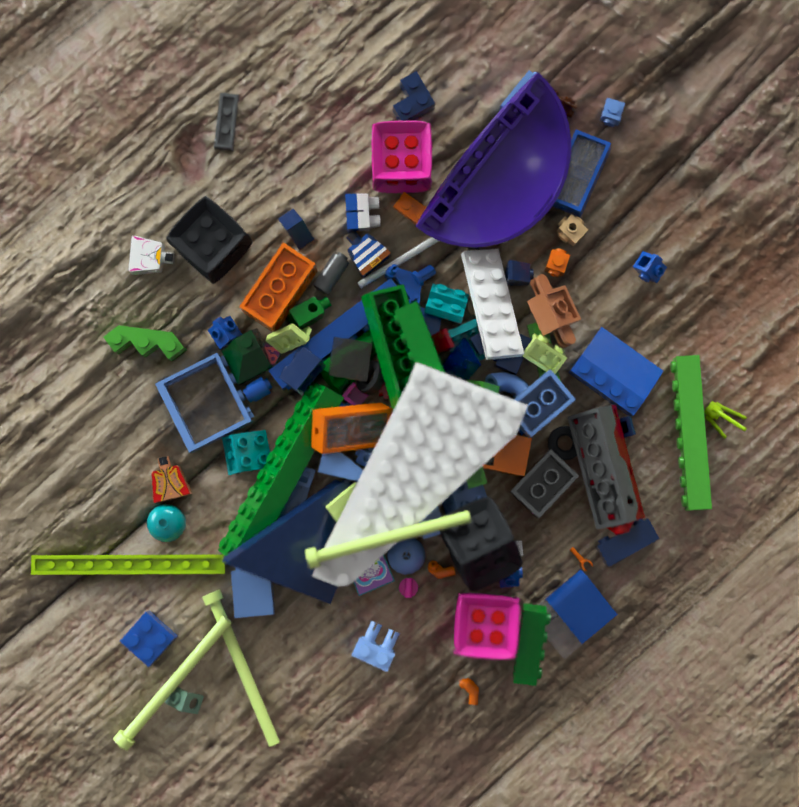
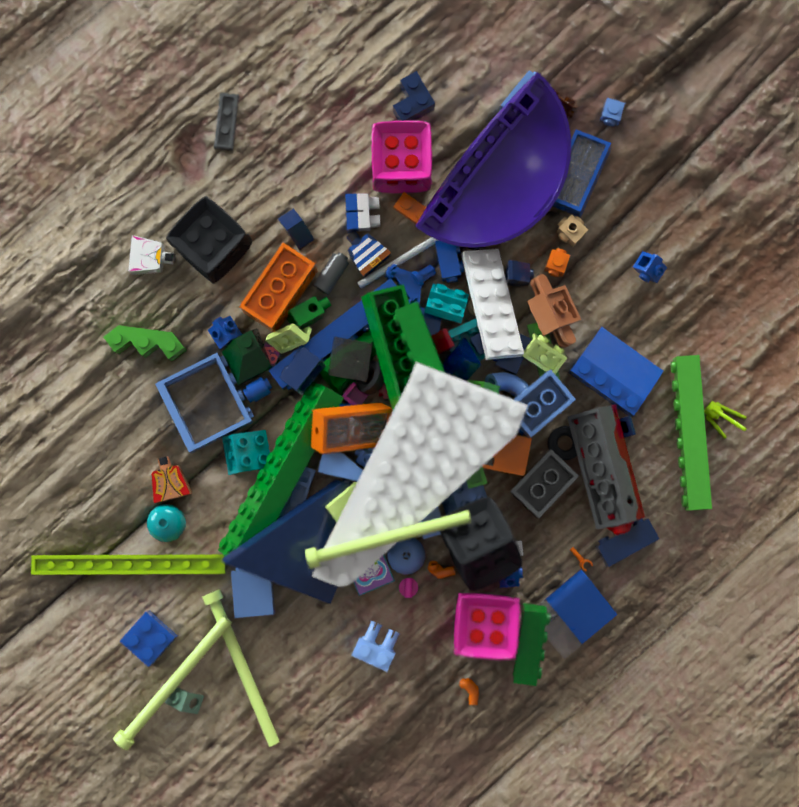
(448, 261): none -> blue brick

